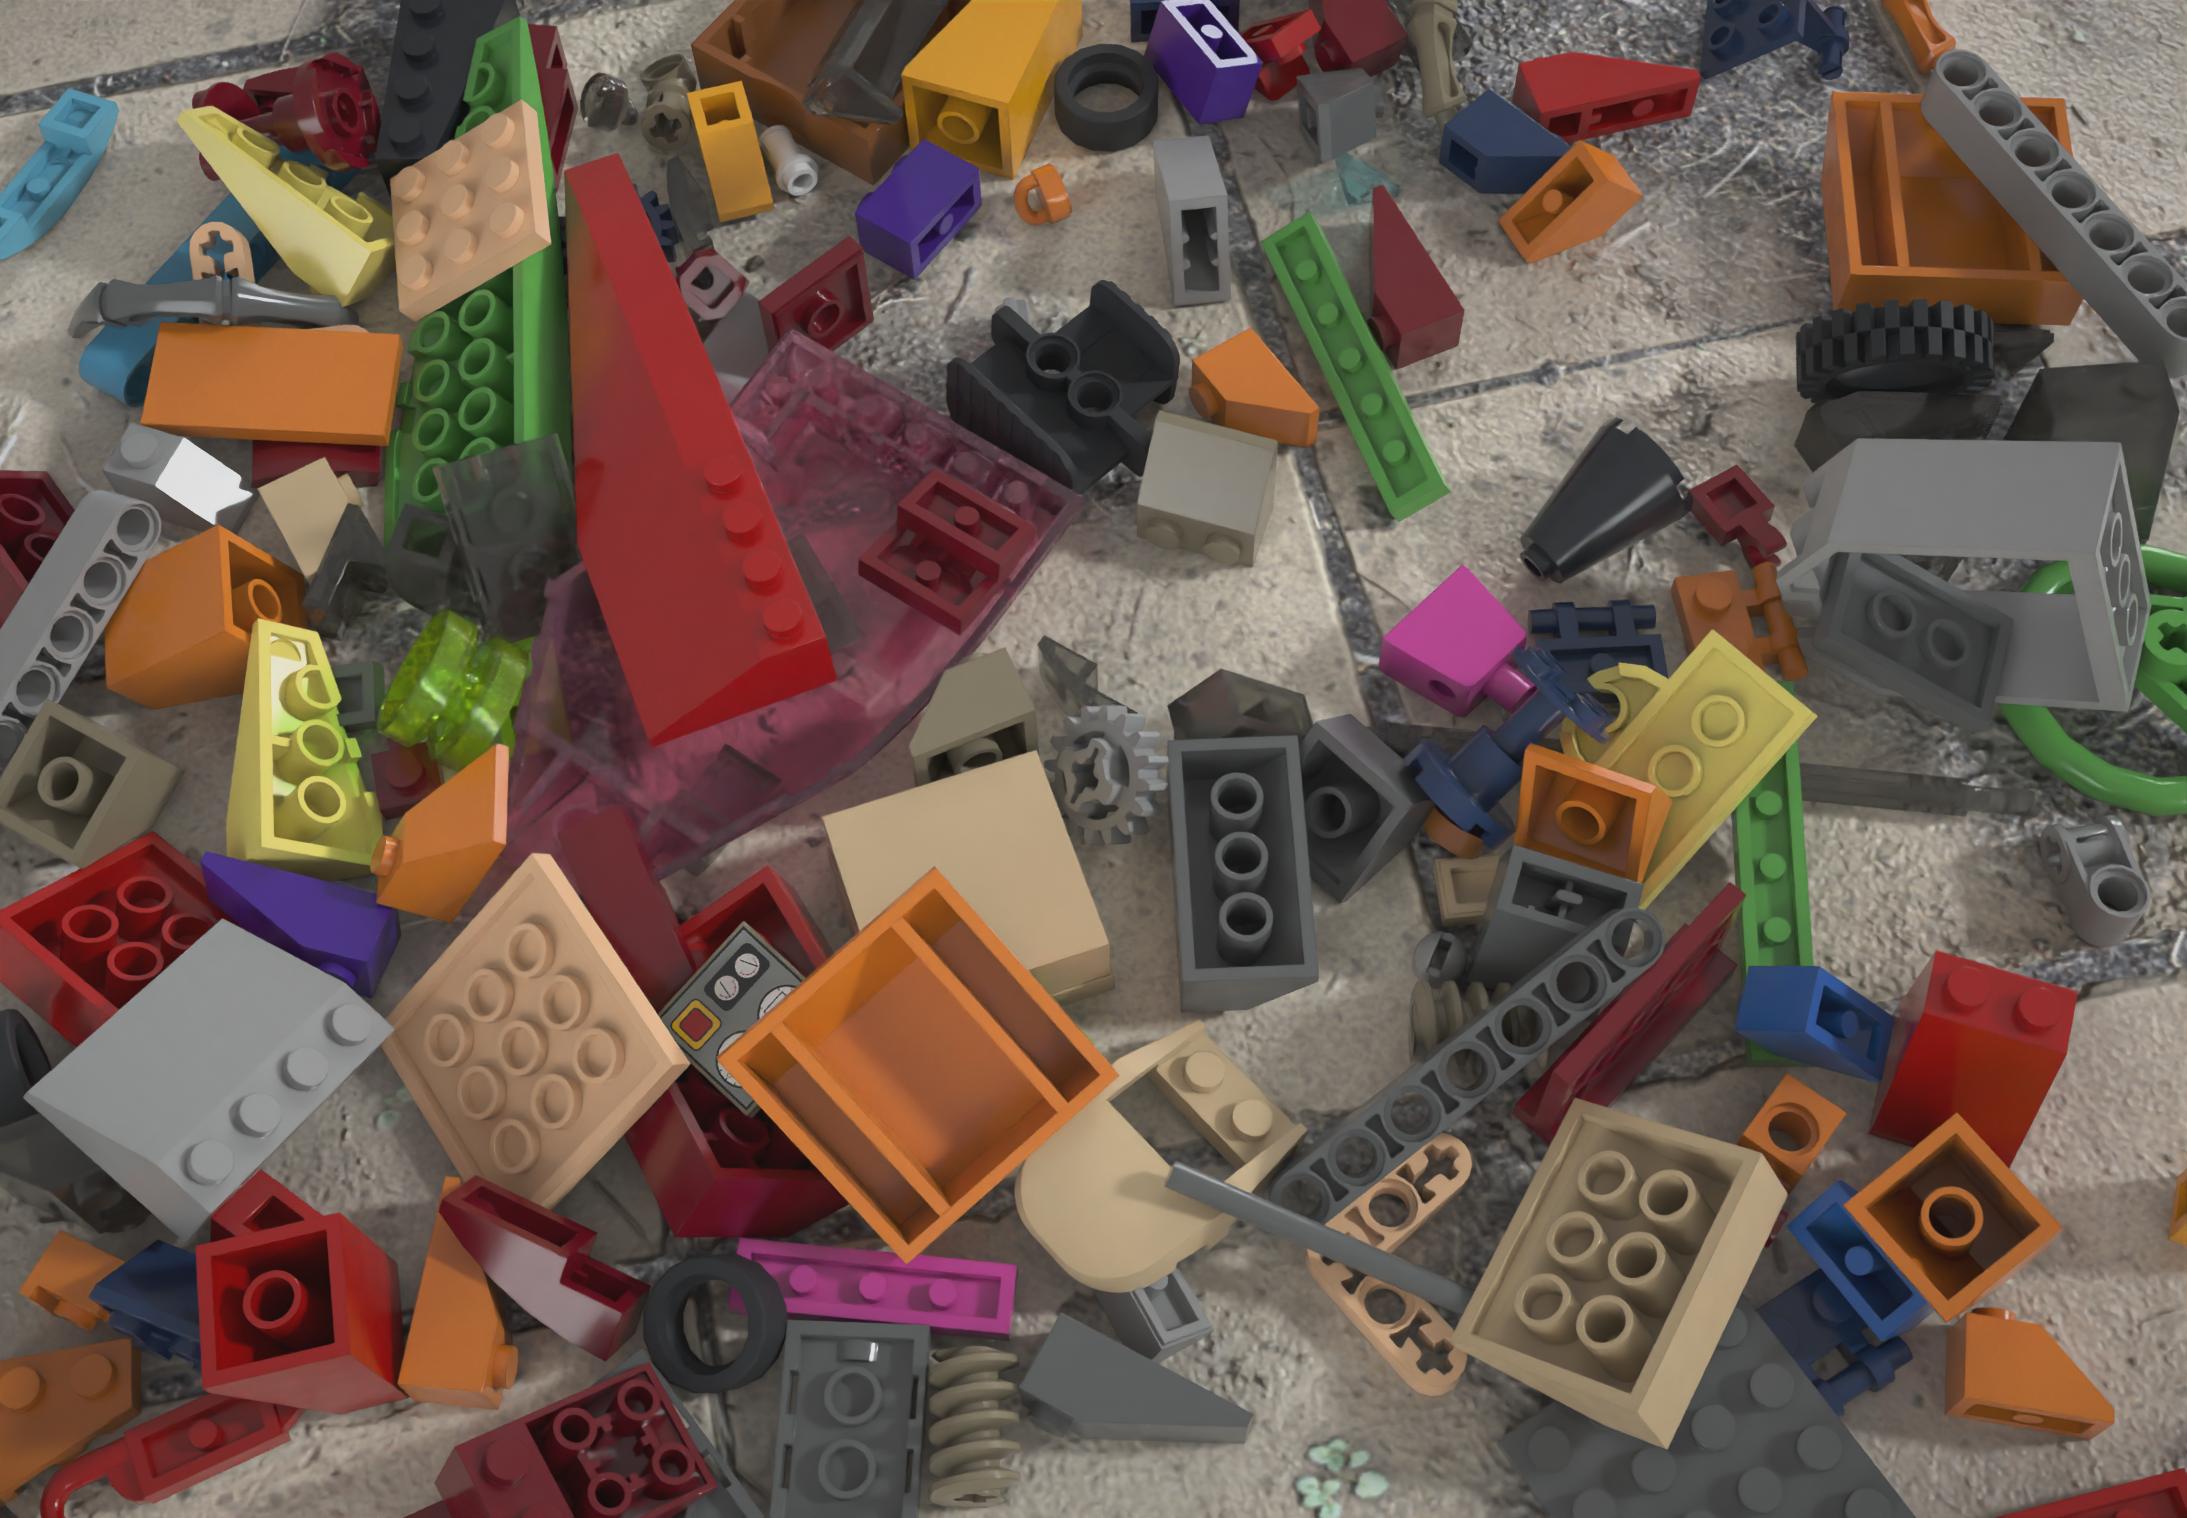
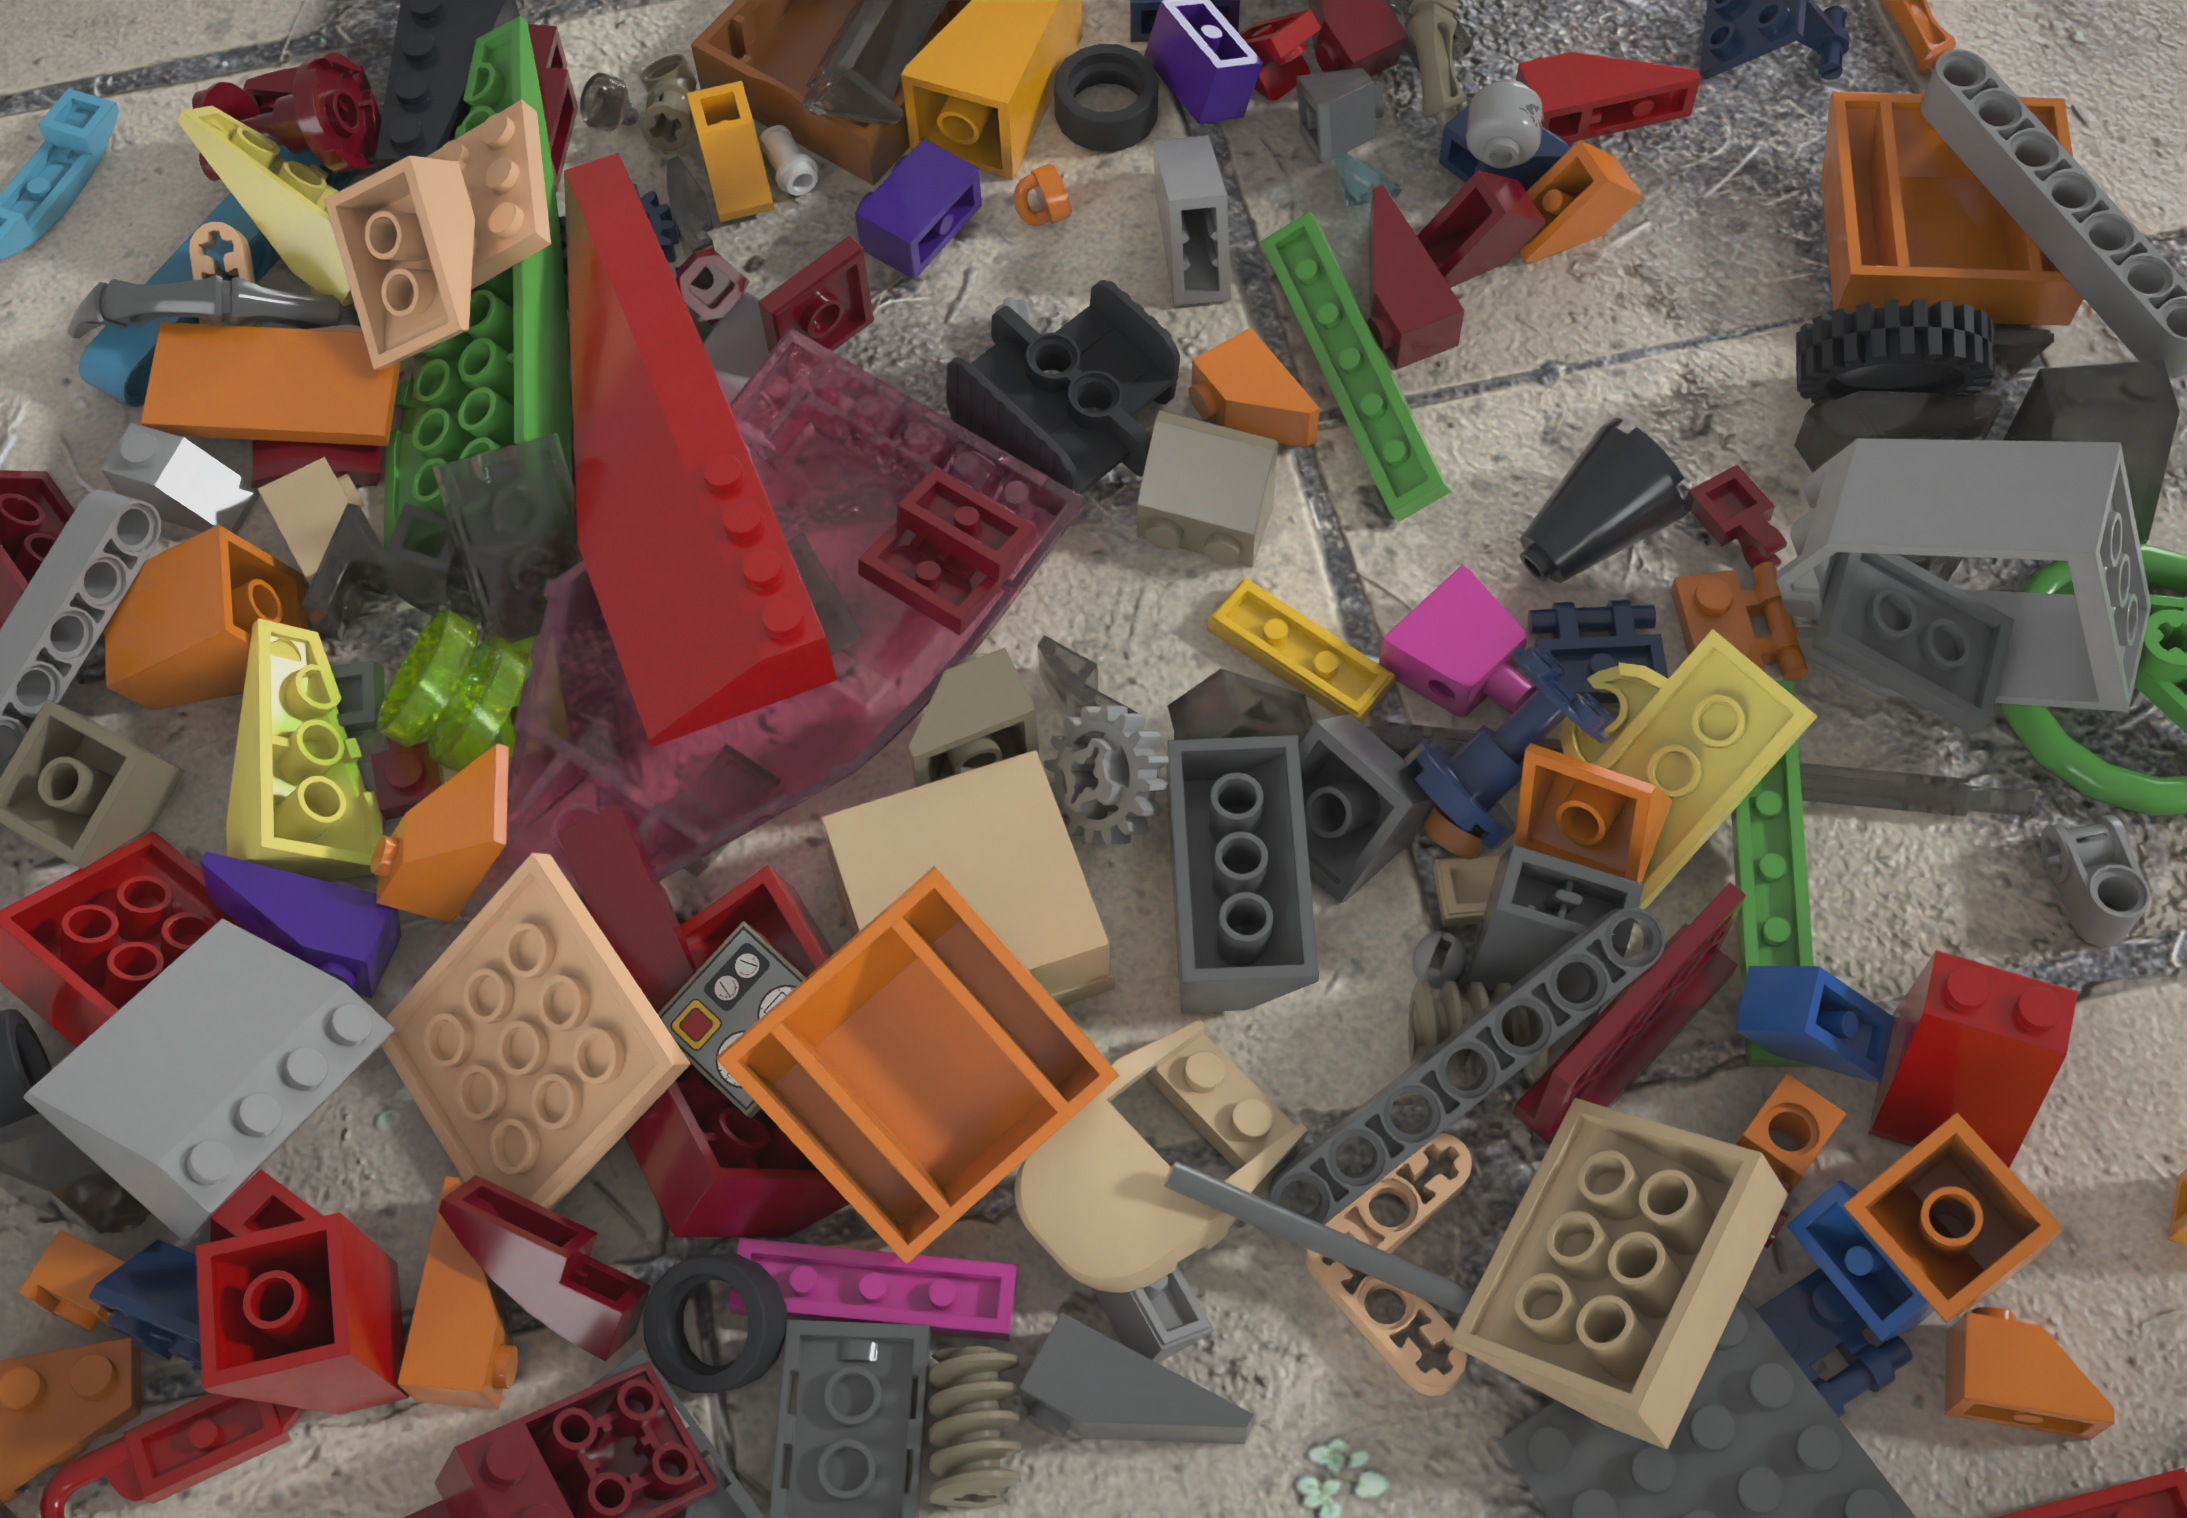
(407, 255): none -> light nougat slope
(1300, 651): none -> yellow tile
(1480, 227): none -> dark red slope
(1504, 121): none -> light grey head

